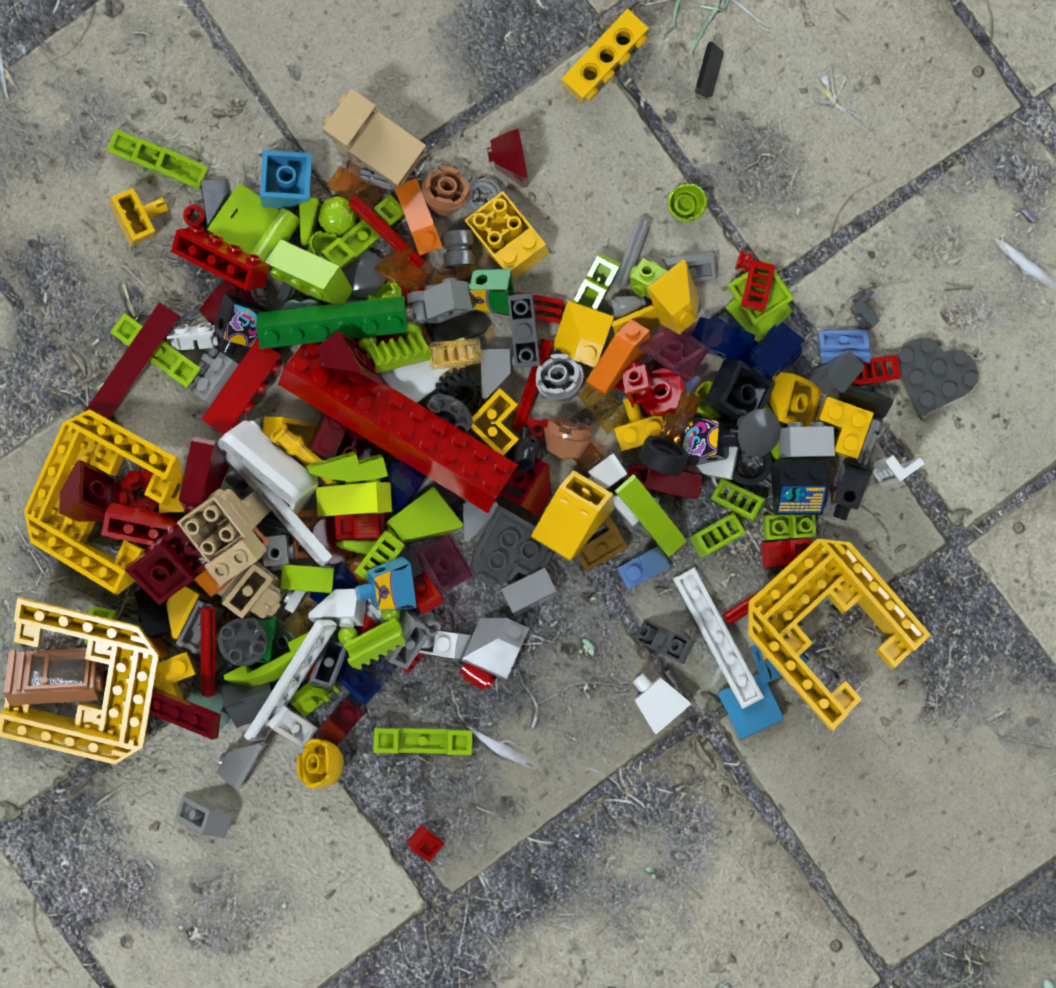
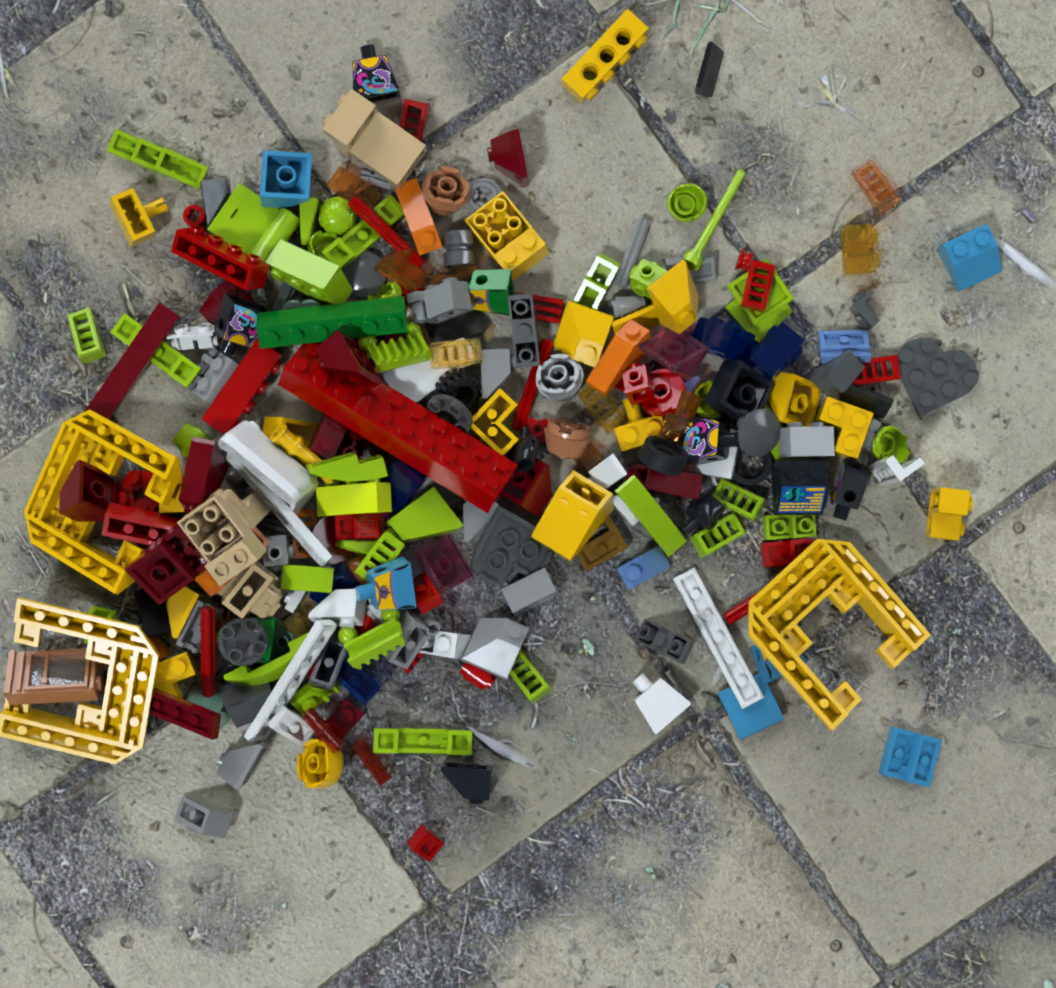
(93, 349): none -> lime slope
(184, 436): none -> lime piece
(323, 730): none -> clear red pin
(371, 762): none -> clear red pin
(374, 76): none -> torso
(422, 117): none -> red slope
(469, 780): none -> black slope
(539, 693): none -> lime slope
(694, 256): none -> lime piece
(703, 514): none -> black piece
(858, 249): none -> clear yellow brick
(887, 204): none -> clear orange slope
(890, 442): none -> lime hair
(910, 756): none -> dark azure slope
(946, 513): none -> yellow brick
(971, 257): none -> dark azure slope

